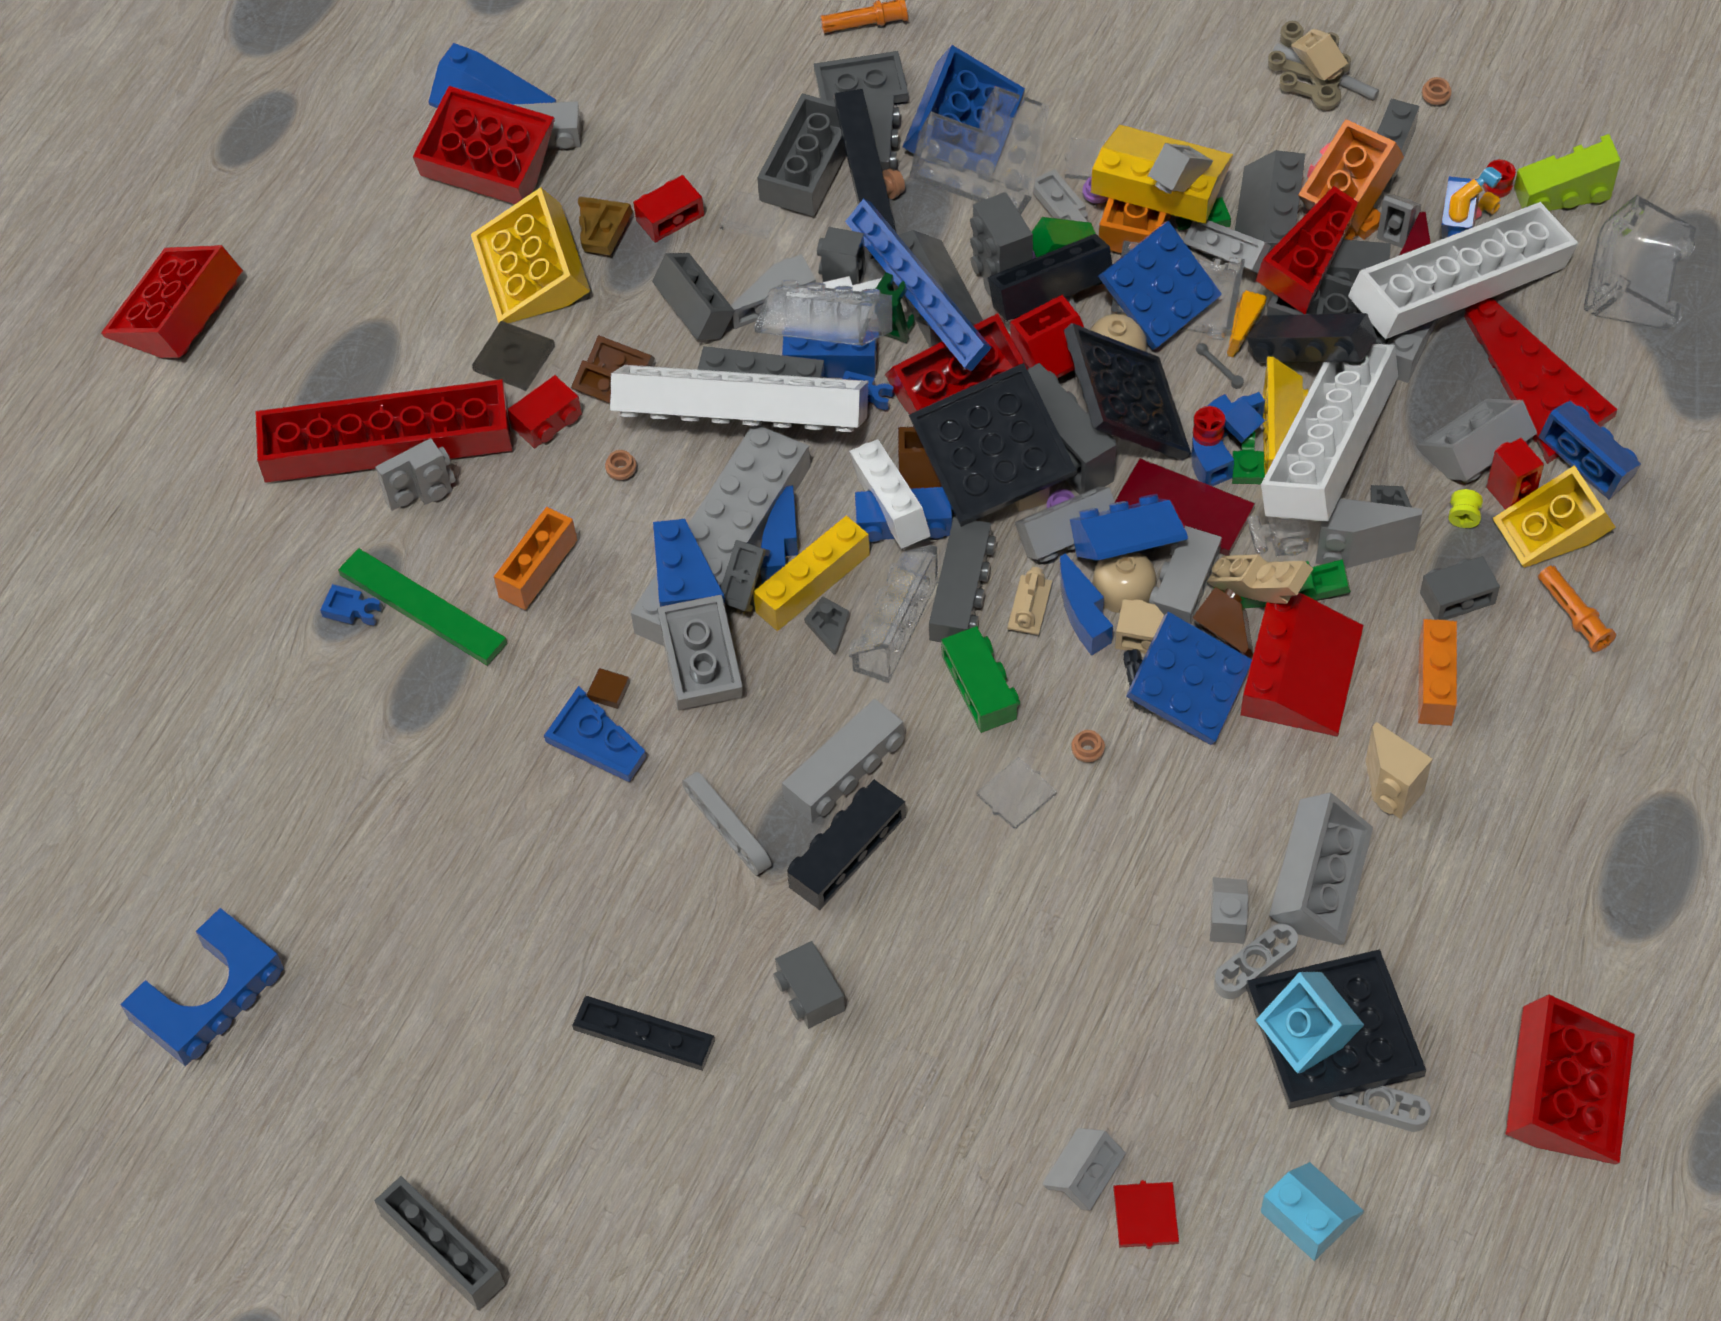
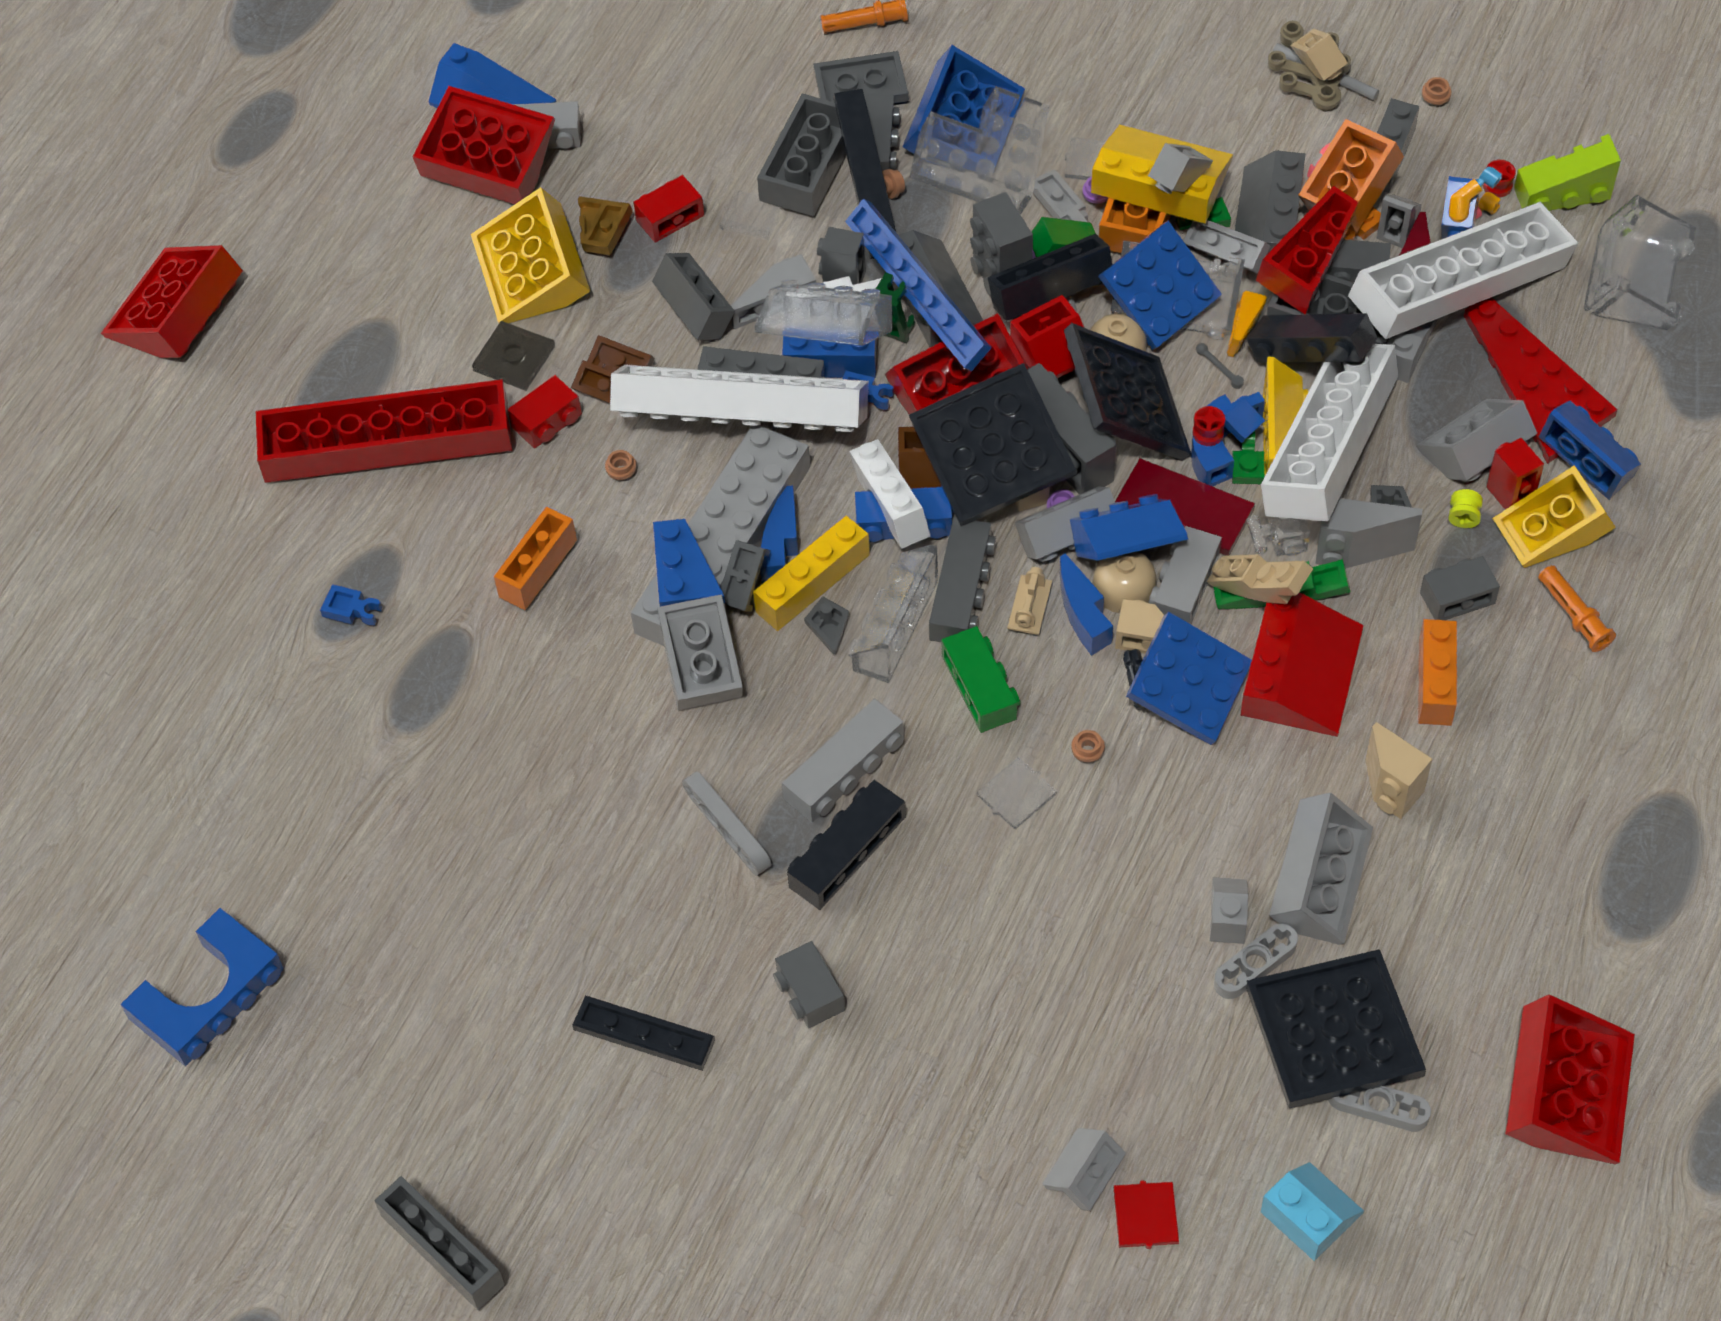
(415, 474): light grey plate -> none
(423, 606): green tile -> none
(593, 737): blue wing -> none
(608, 688): reddish brown tile -> none
(1226, 620): reddish brown slope -> none
(1309, 1021): medium azure slope -> none

